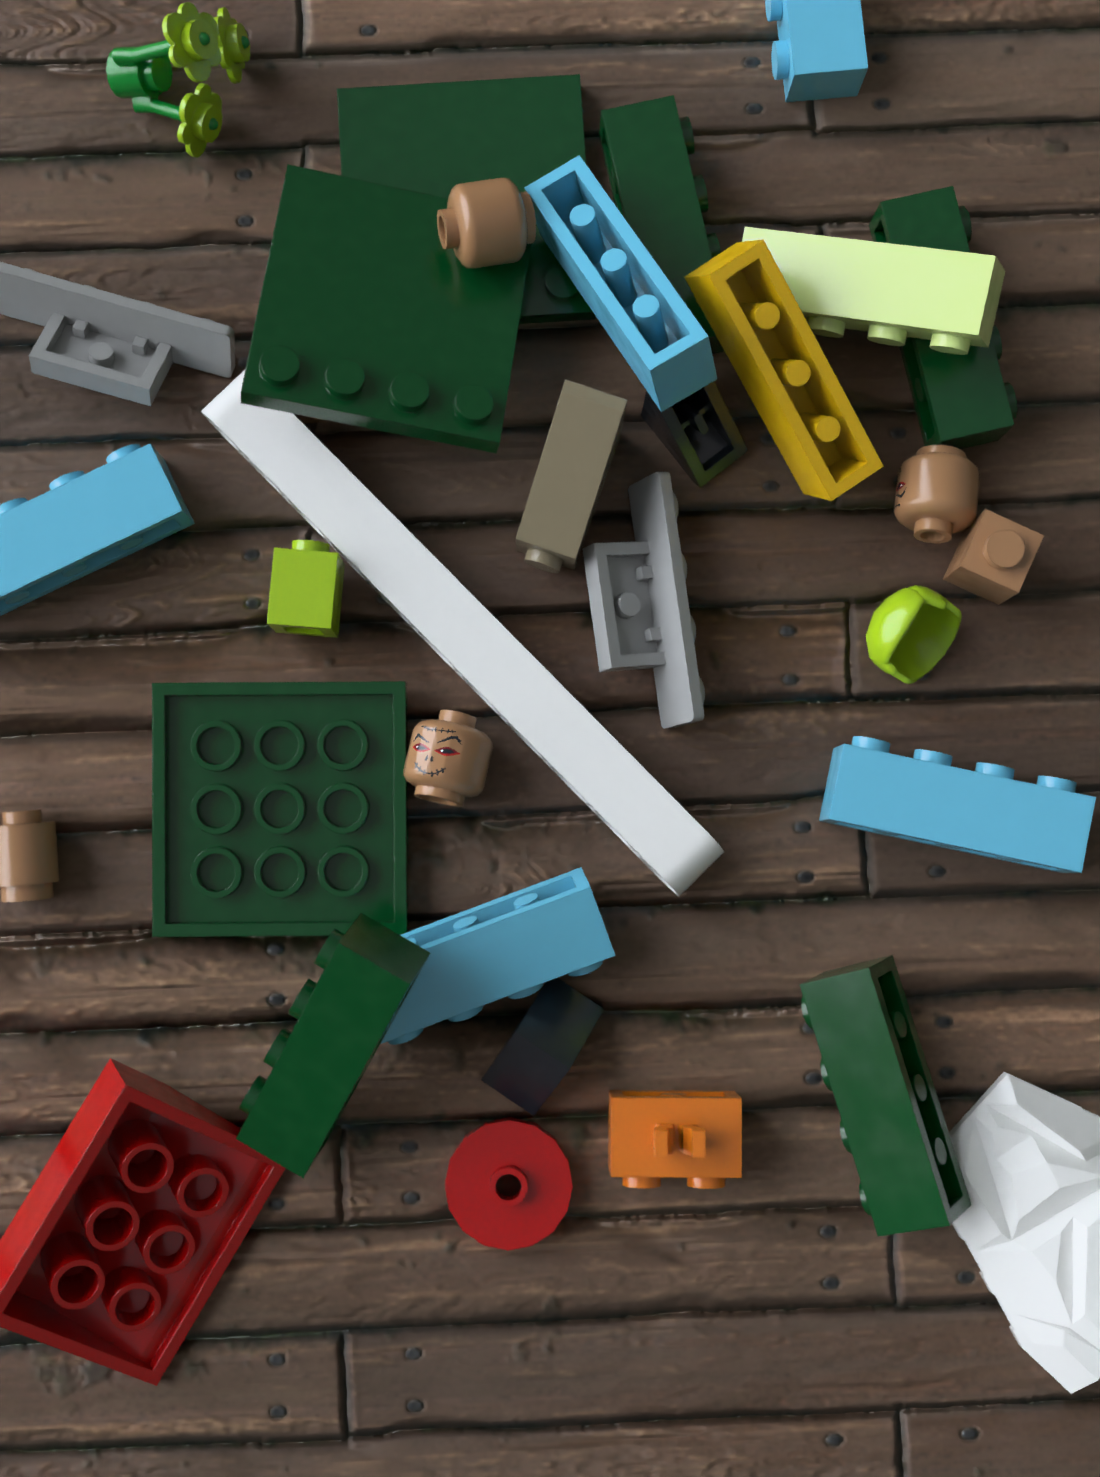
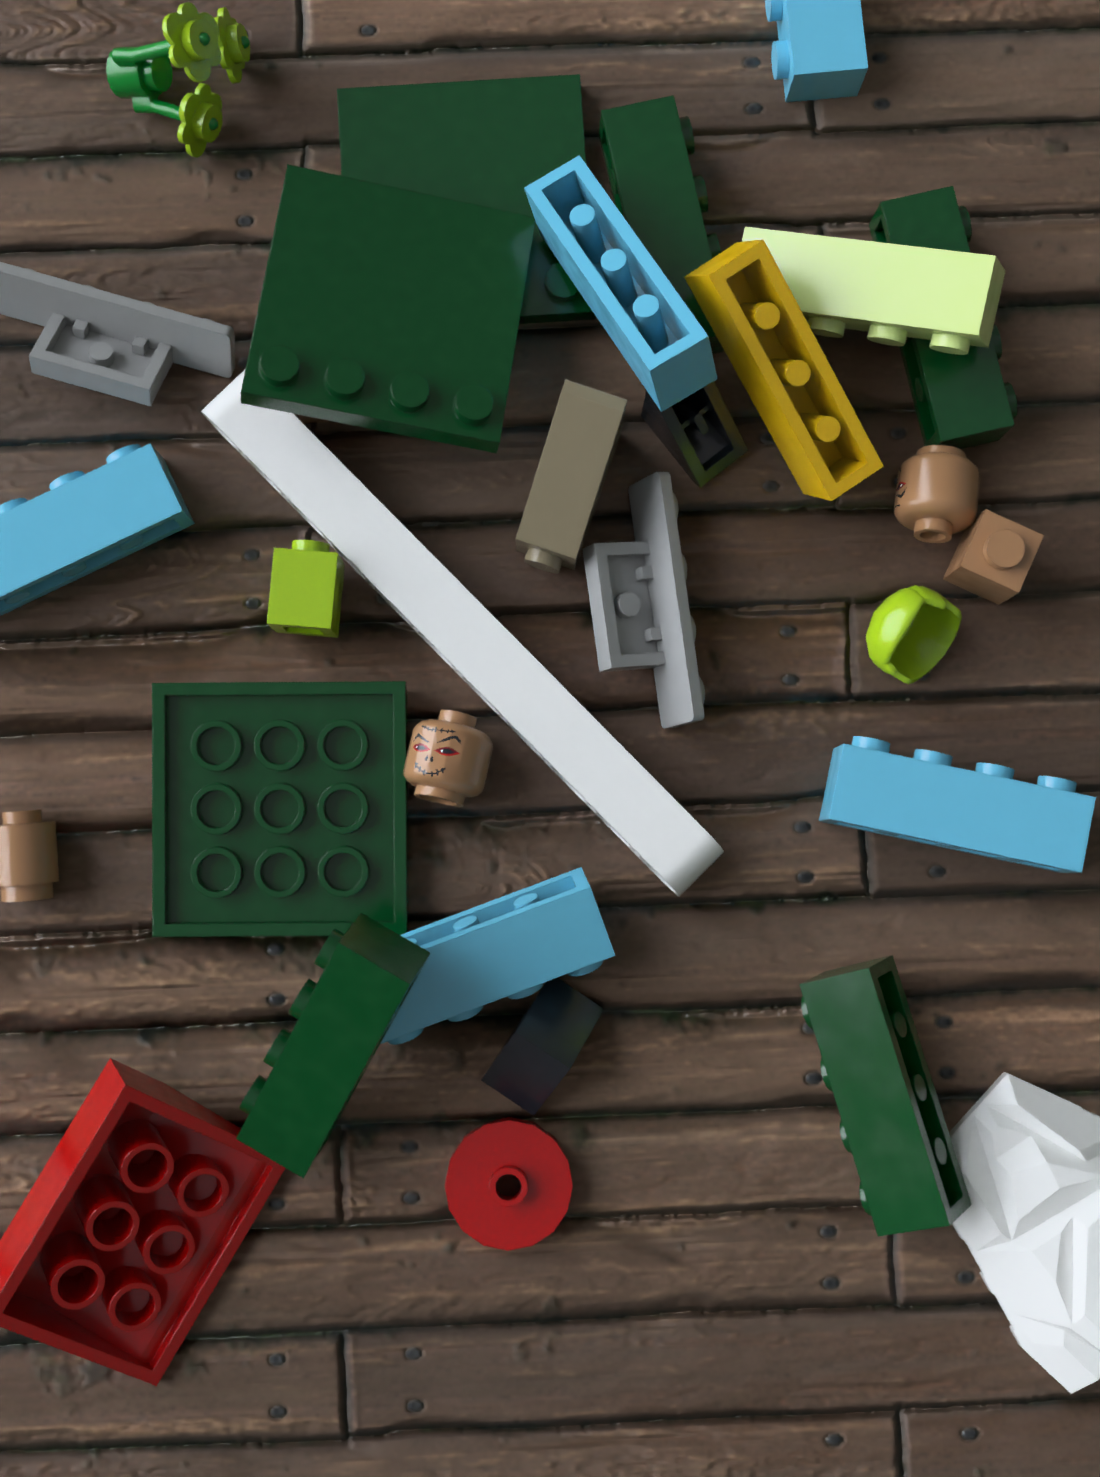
(487, 222): medium nougat head -> none
(674, 1137): orange brick -> none

